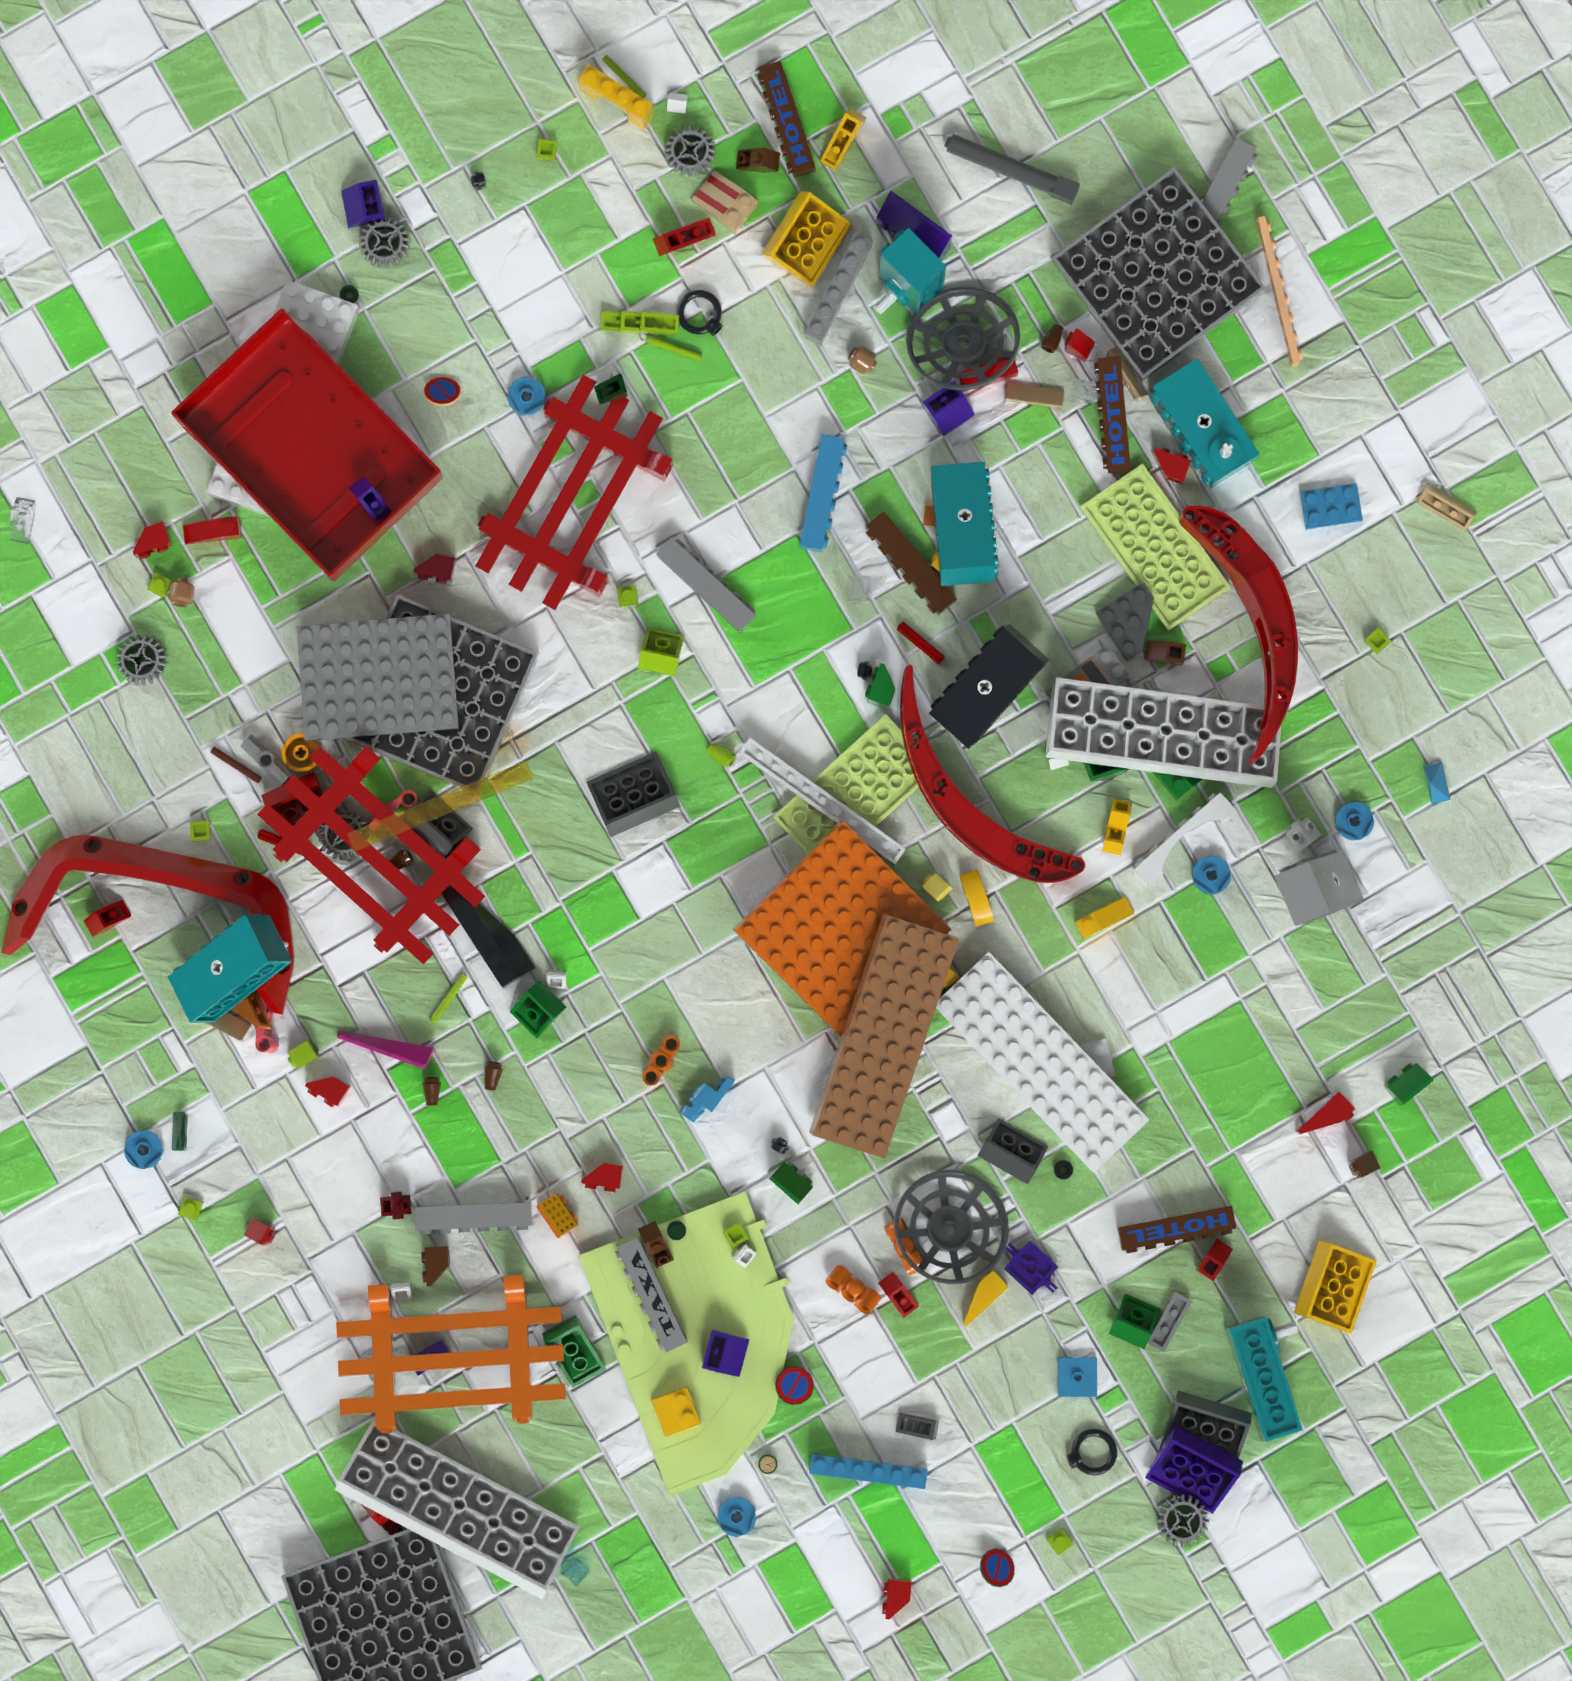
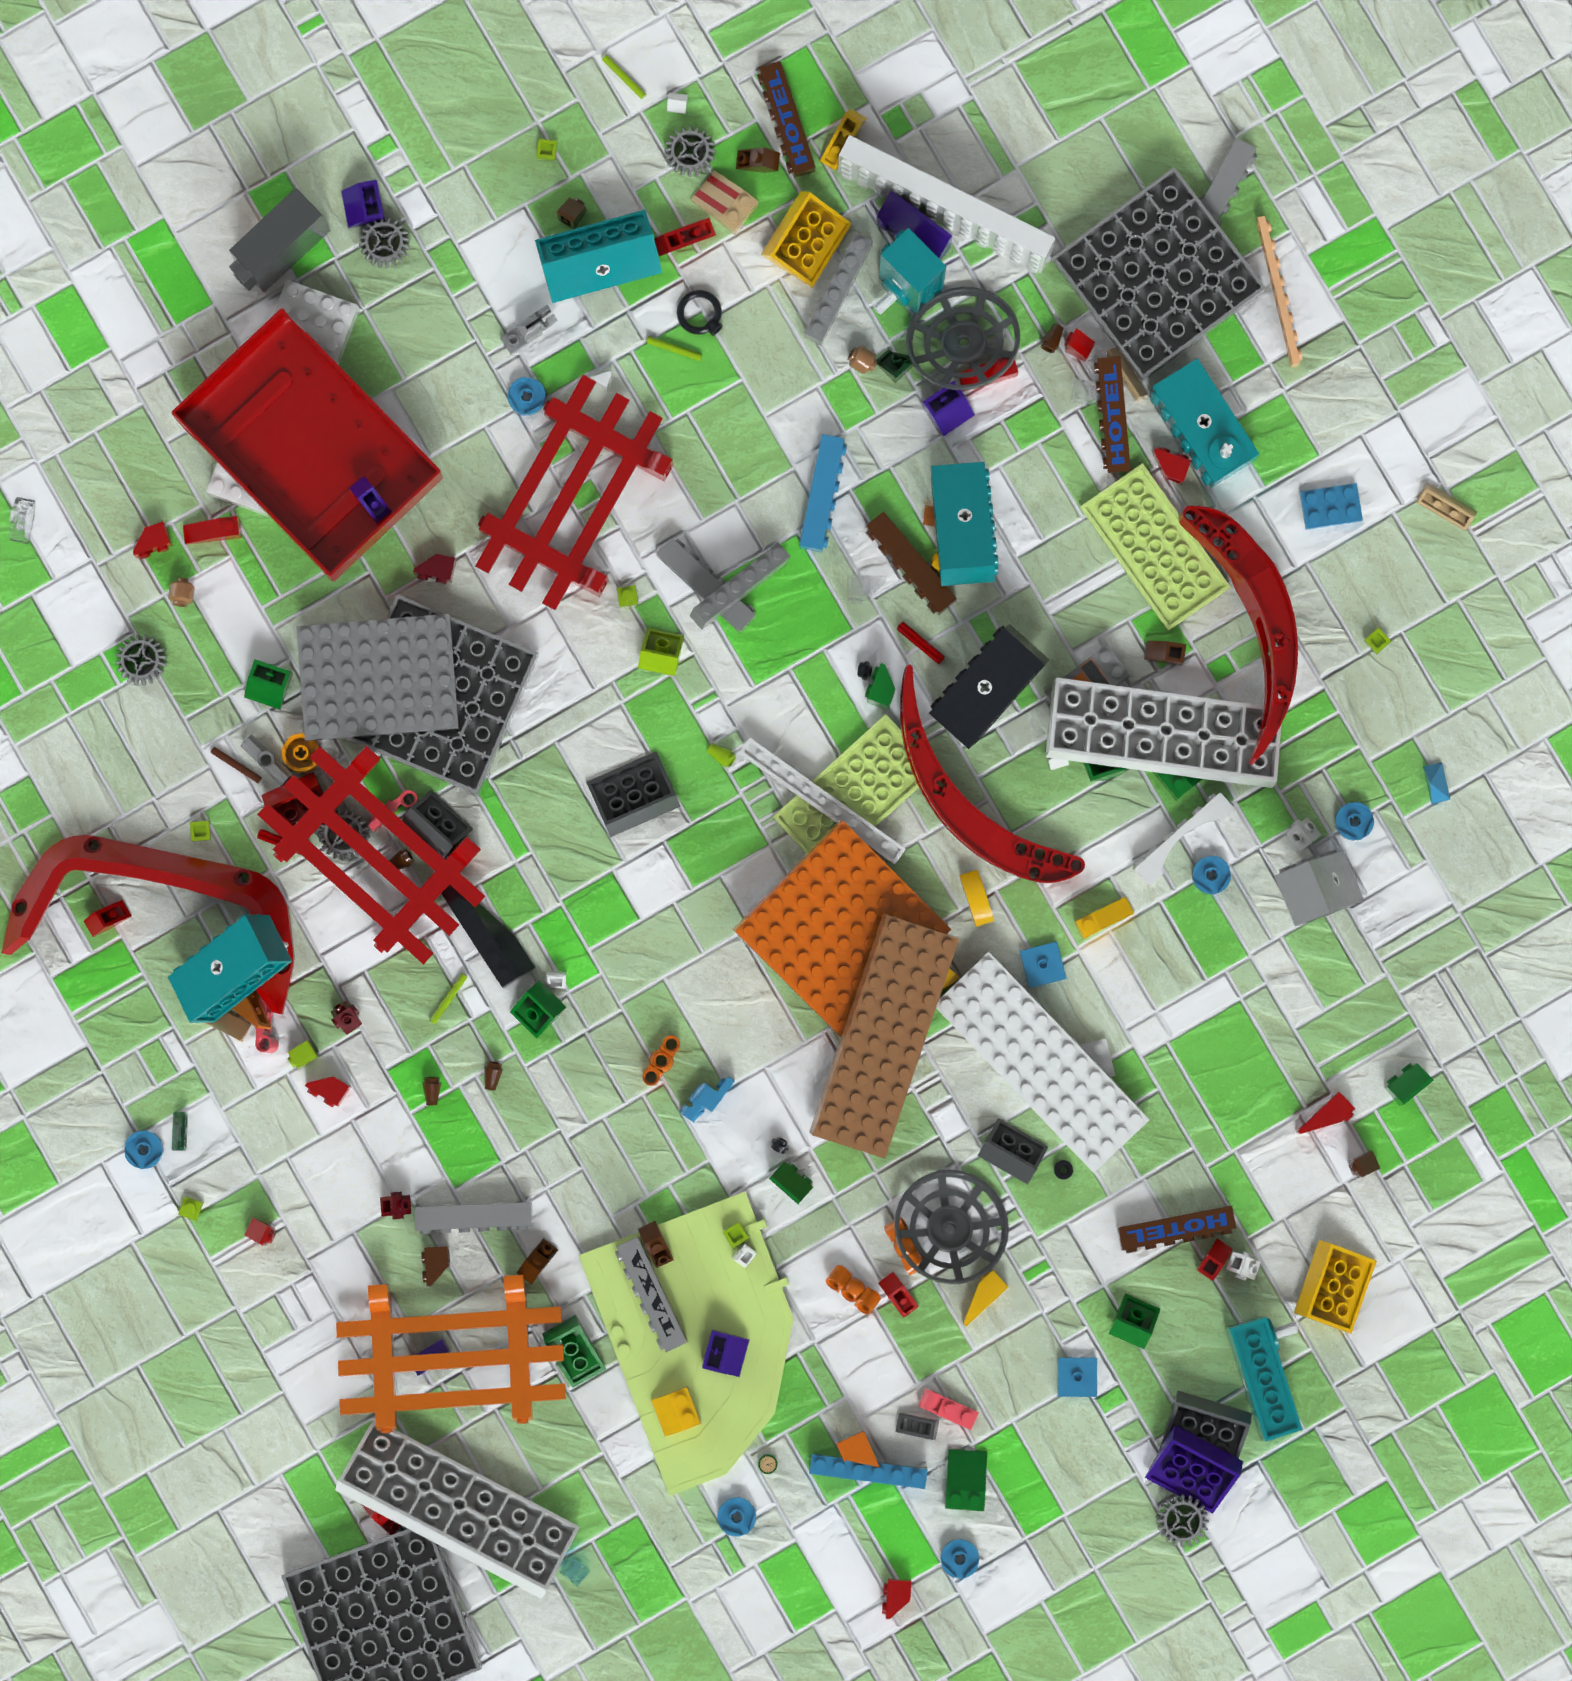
(159, 585): lime plate -> none
(267, 684): none -> green slope
(277, 242): none -> dark grey brick
(345, 1017): none -> dark red brick
(349, 288): dark green plate -> none
(401, 1291): white slope -> none
(406, 1052): dark pink wedge -> none
(440, 806): clear yellow plate -> none
(442, 391): piece -> none
(478, 180): black plate -> none
(528, 330): none -> light grey plate
(537, 1261): none -> reddish brown slope
(557, 1215): slope -> none
(571, 212): none -> reddish brown slope
(597, 84): yellow arch -> none
(598, 256): none -> teal piece
(605, 1175): red slope -> none
(611, 390): dark green slope -> none
(639, 322): lime slope -> none
(676, 1230): dark green plate -> none
(740, 586): none -> light grey brick
(794, 1385): piece -> none
(857, 1449): none -> orange slope
(894, 364): none -> dark green slope
(936, 887): light yellow slope -> none
(946, 205): none -> white brick
(948, 1409): none -> coral plate
(959, 1547): none -> dark azure plate
(966, 1480): none -> green slope
(997, 1568): piece -> none
(1031, 1267): dark purple plate -> none
(1034, 395): tan slope -> none
(1042, 965): none -> dark azure plate
(1058, 187): dark grey brick -> none
(1059, 1541): lime plate -> none
(1075, 1460): black piece -> none
(1117, 826): yellow brick -> none
(1128, 620): dark grey plate -> none
(1169, 1321): light grey plate -> none
(1243, 1265): none -> white brick

